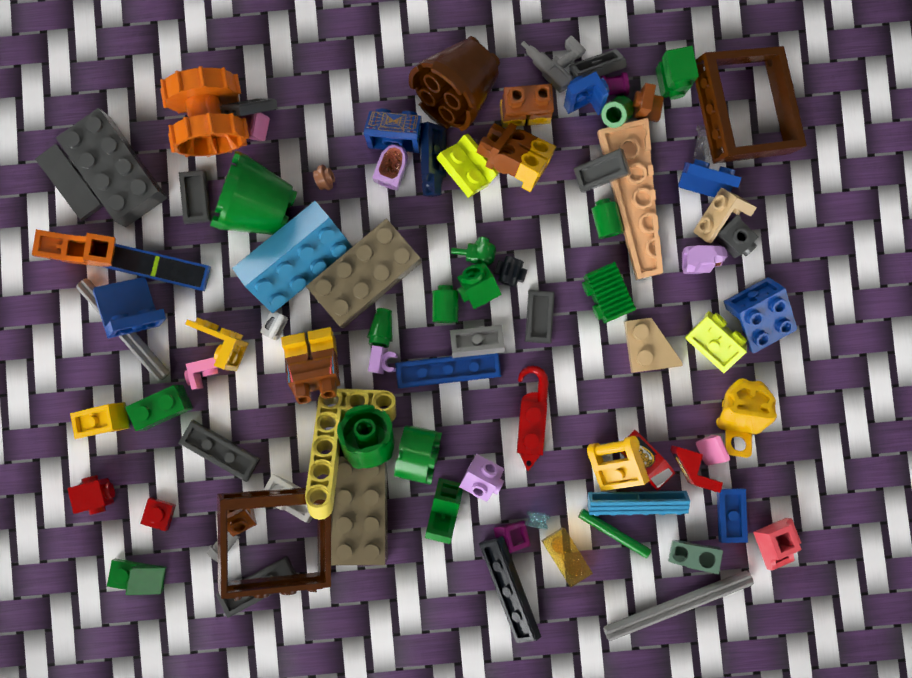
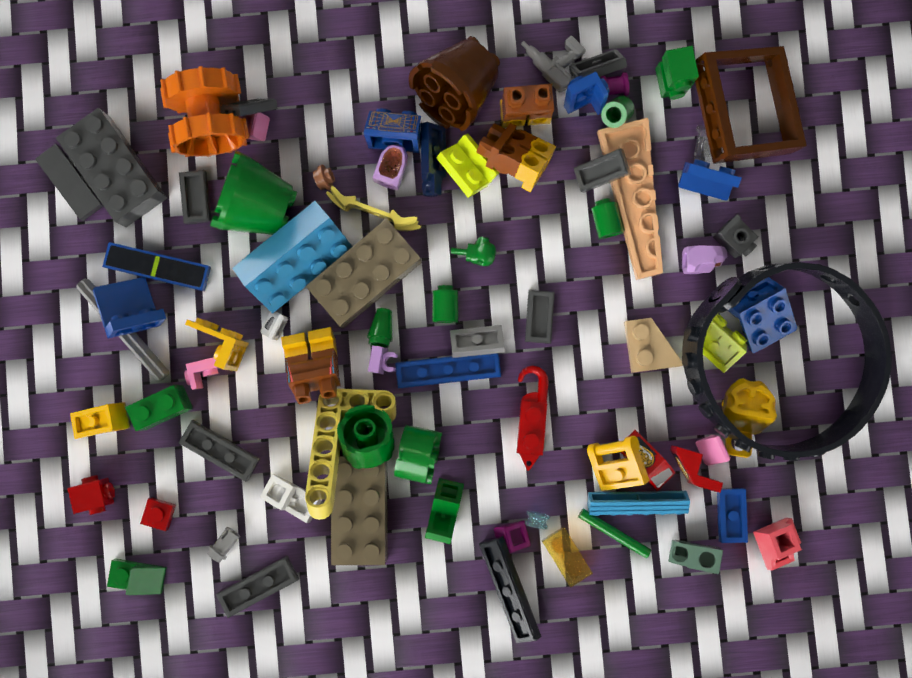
(83, 250): orange arch -> none
(240, 520): dark orange bracket -> none
(279, 584): reddish brown window -> none
(349, 202): none -> light yellow piece
(478, 285): green brick -> none
(482, 478): lavender brick -> none
(510, 271): black gear -> none
(608, 293): green brick -> none
(647, 104): dark orange bracket -> none
(678, 605): light grey axle -> none
(718, 213): tan bracket -> none
(872, 385): none -> black piece

